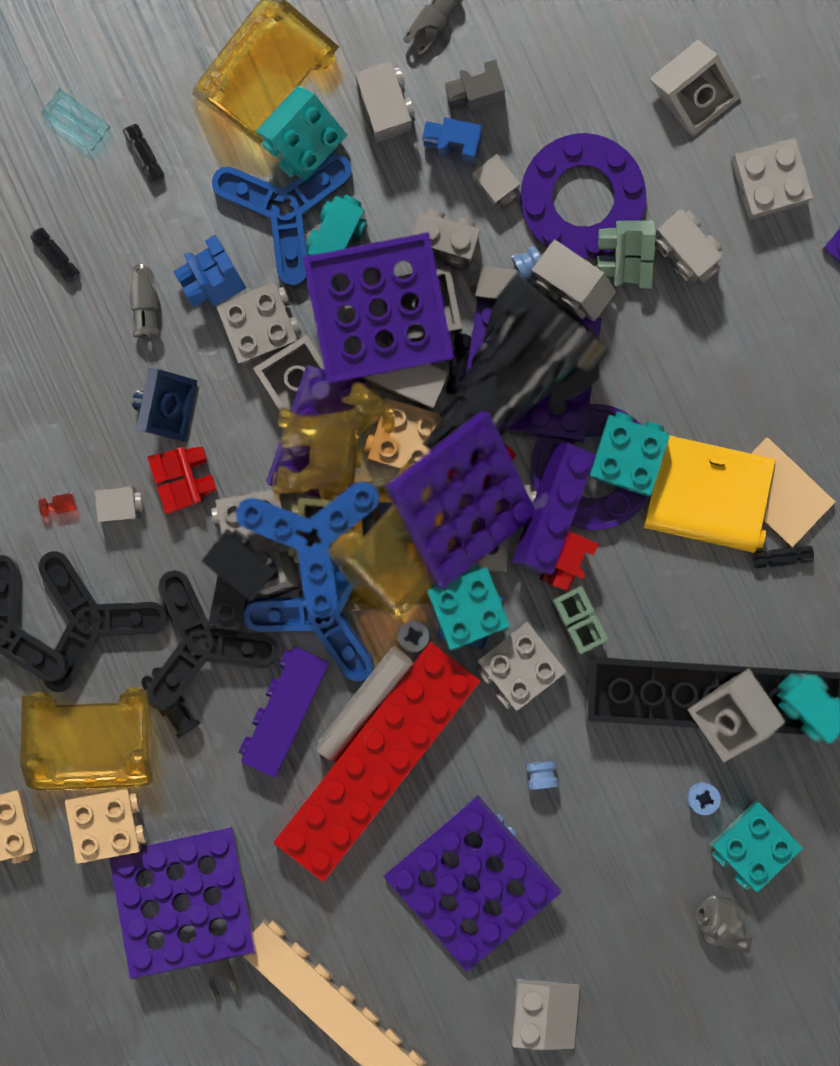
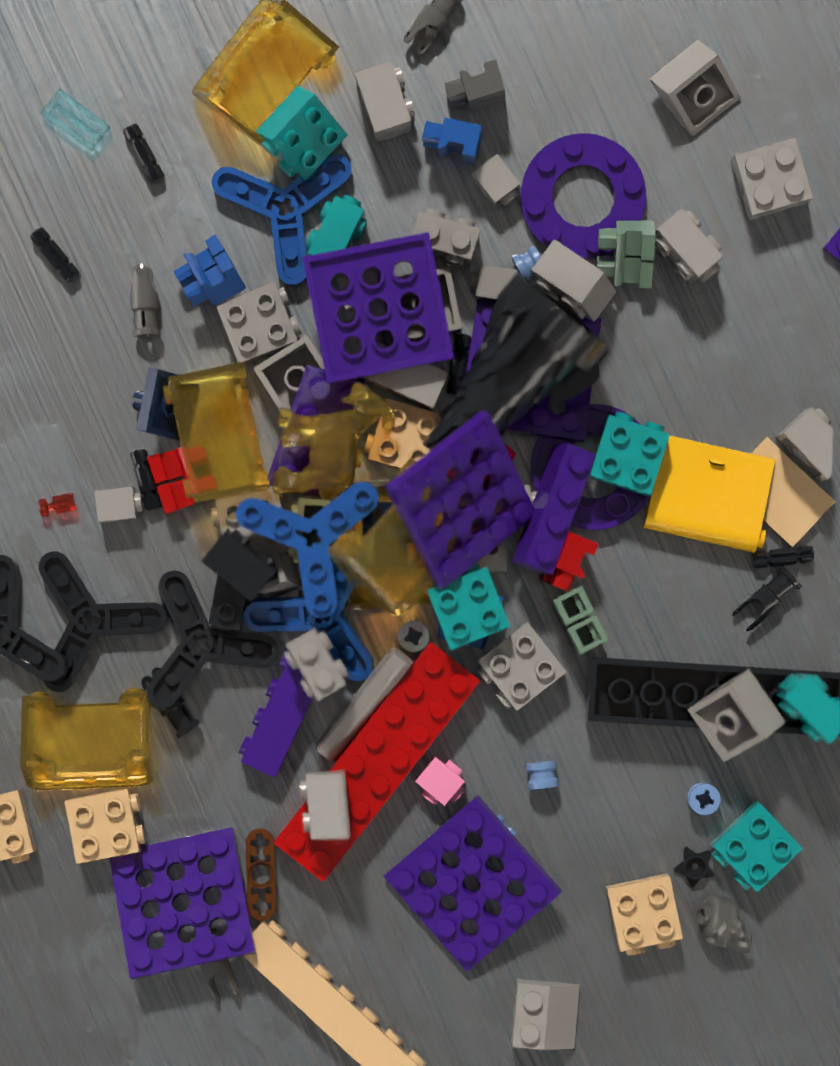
(145, 480): none -> black axle
(216, 433): none -> clear yellow windscreen
(253, 898): none -> reddish brown beam
(316, 663): none -> light grey brick
(326, 804): none -> light grey slope
(441, 782): none -> bright pink brick
(644, 914): none -> tan brick
(701, 860): none -> black plate
(770, 595): none -> black piece
(811, 442): none -> light grey slope

